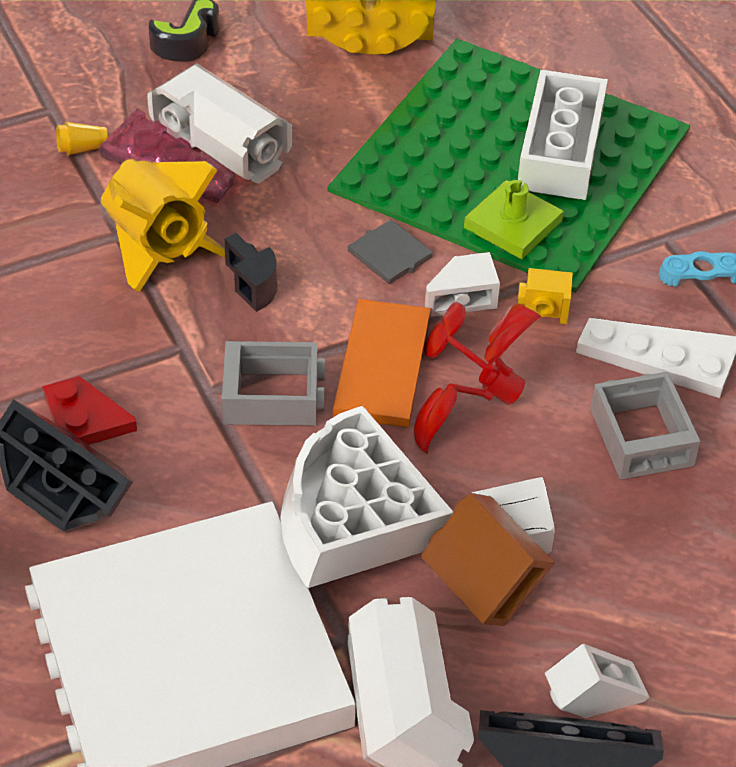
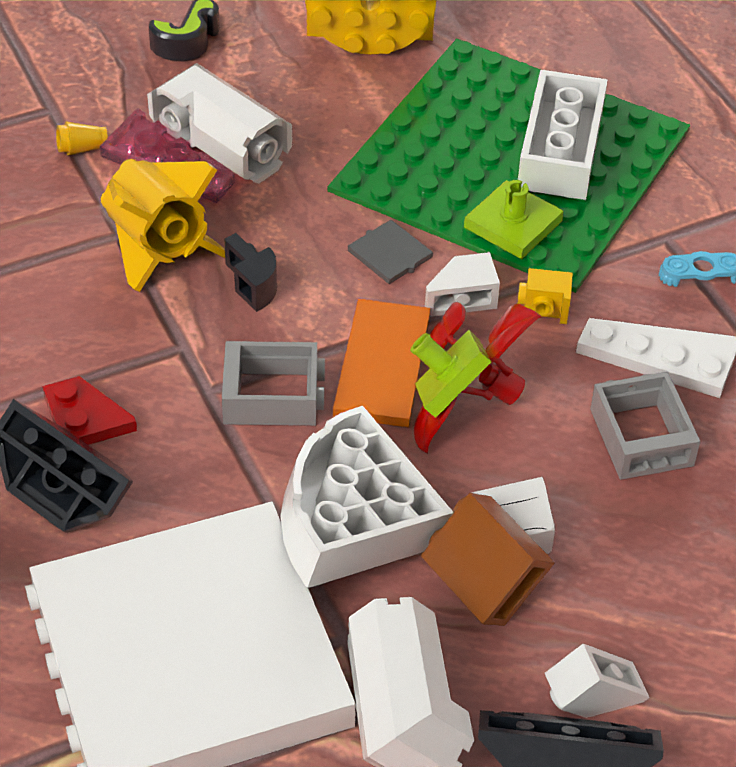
(449, 371): none -> lime tile

